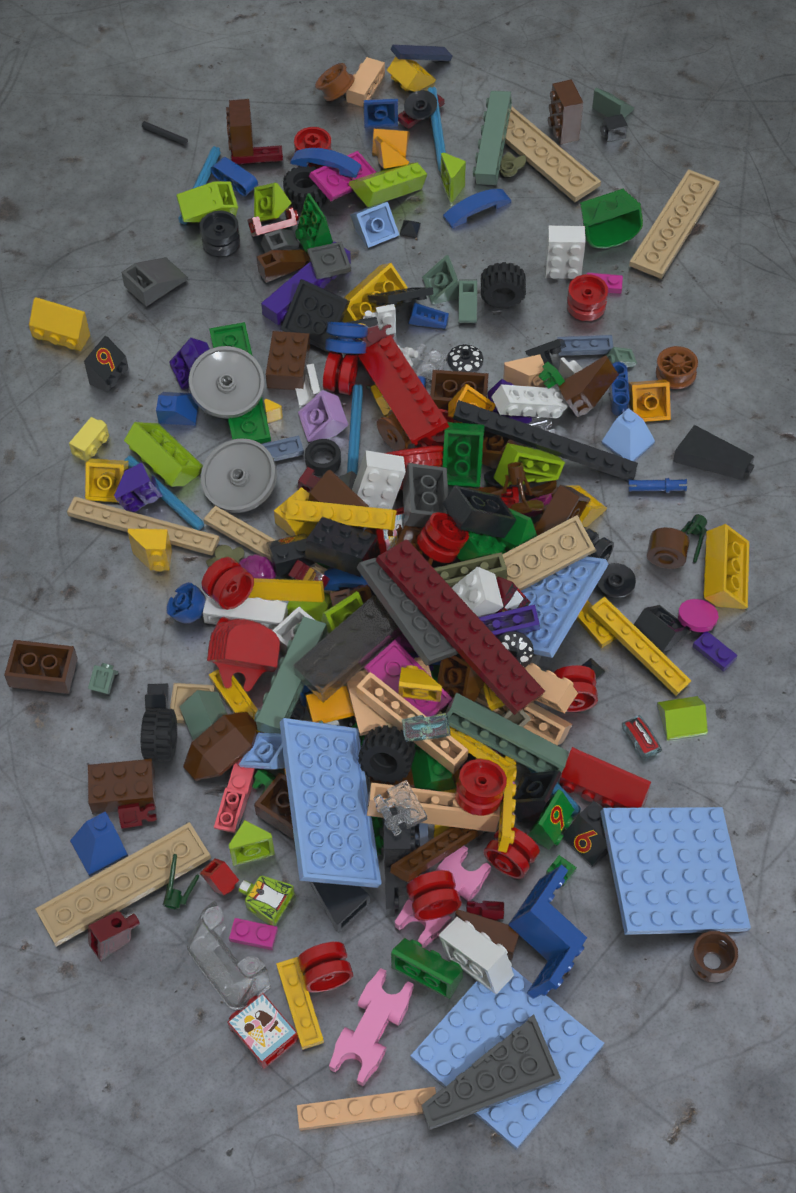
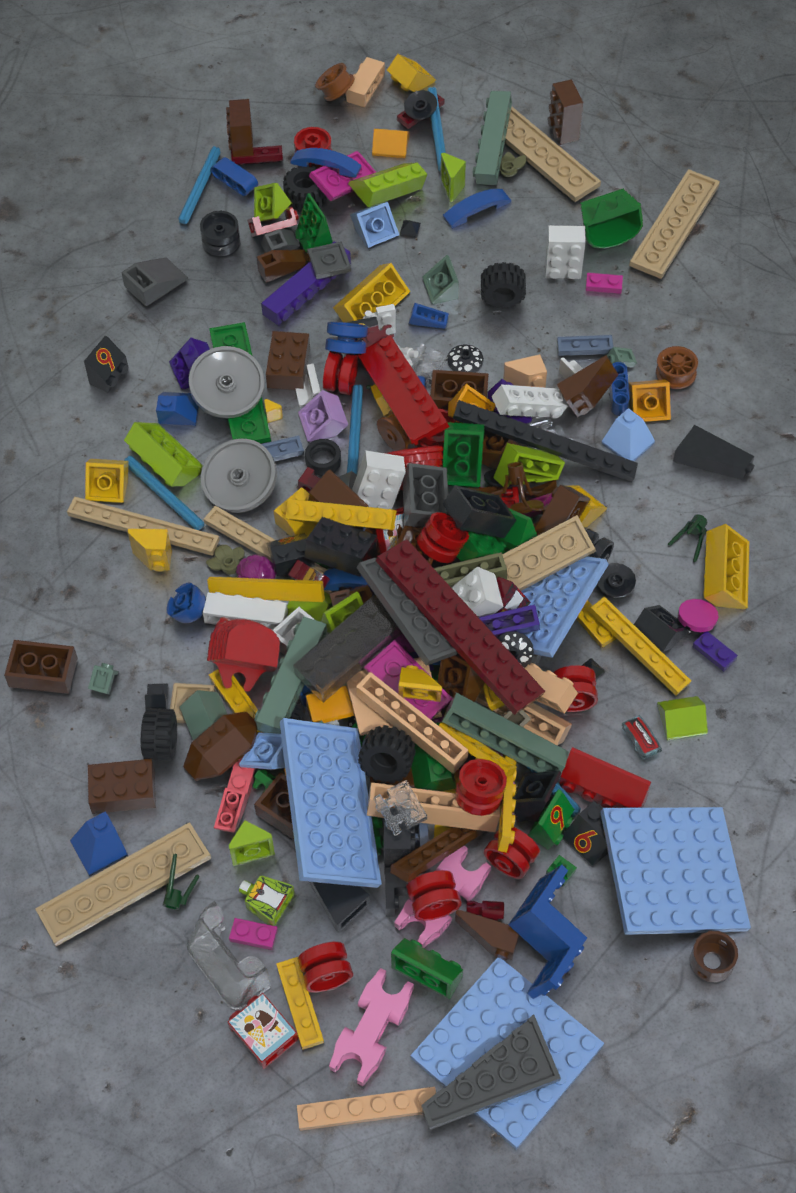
(59, 324): yellow slope -> none
(89, 439): light yellow brick -> none
(111, 933): dark red torso -> none
(132, 815): dark red plate -> none
(137, 488): dark purple slope -> none
(165, 133): black bar -> none
(205, 199): lime slope -> none
(219, 876): red brick -> none
(227, 583): red wheel -> none
(312, 310): black plate -> none
(380, 113): blue slope -> none
(388, 156): light orange slope -> none
(403, 295): black plate -> none
(414, 52): dark blue tile -> none
(426, 728): clear light blue slope -> none
(467, 301): sand green slope -> none
(477, 954): white brick -> none
(544, 350): black slope -> none
(552, 374): green tile -> none
(587, 297): red wheel -> none
(609, 104): sand green slope -> none
(614, 128): black brick -> none
(657, 485): blue pin -> none
(668, 548): reddish brown piece -> none

